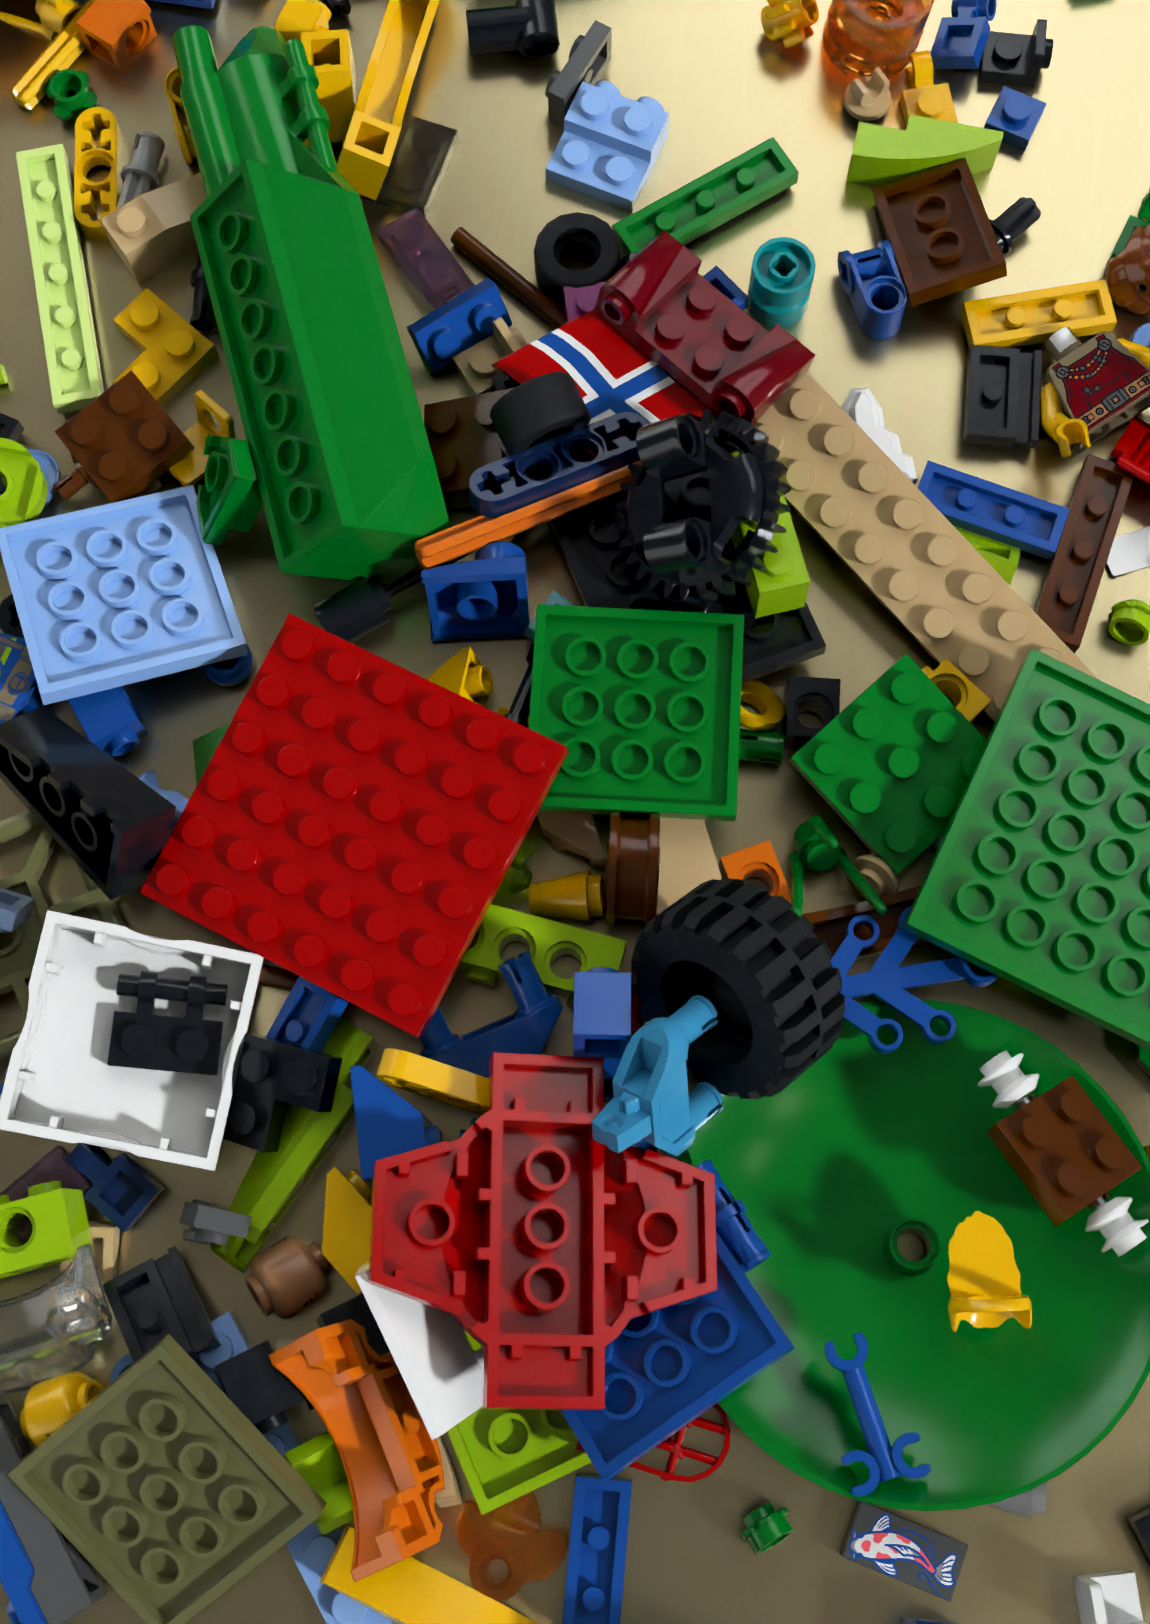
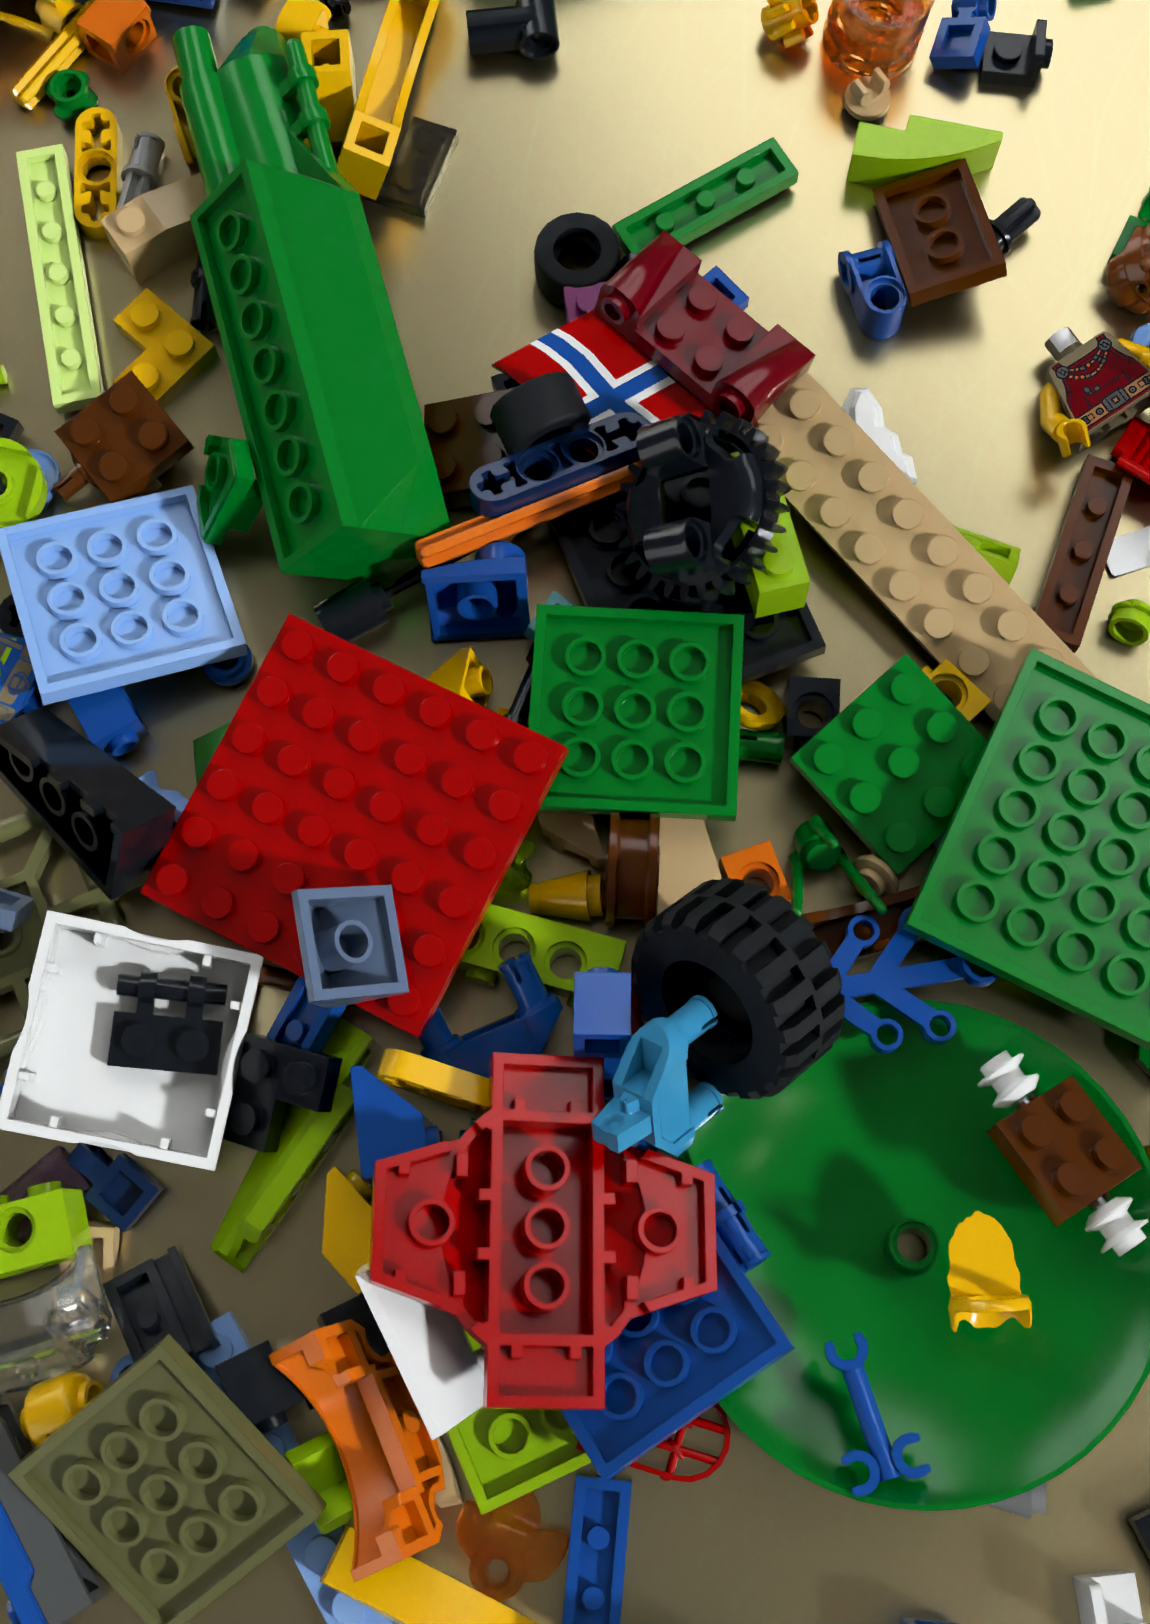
(193, 465): yellow bracket -> none
(211, 1223): dark grey plate -> none
(288, 1277): medium nougat head -> none
(349, 944): none -> sand blue slope
(424, 259): clear purple plate -> none
(458, 325): blue plate -> none
(476, 362): tan bracket -> none
(509, 277): reddish brown bar -> none
(585, 63): dark grey plate -> none
(608, 144): light blue plate -> none
(766, 1527): green plate -> none
(781, 282): teal wheel -> none
(904, 1550): tile -> none
(923, 96): yellow plate -> none
(994, 510): blue plate -> none
(1002, 396): black plate -> none
(1016, 117): blue plate -> none
(1038, 314): yellow plate -> none

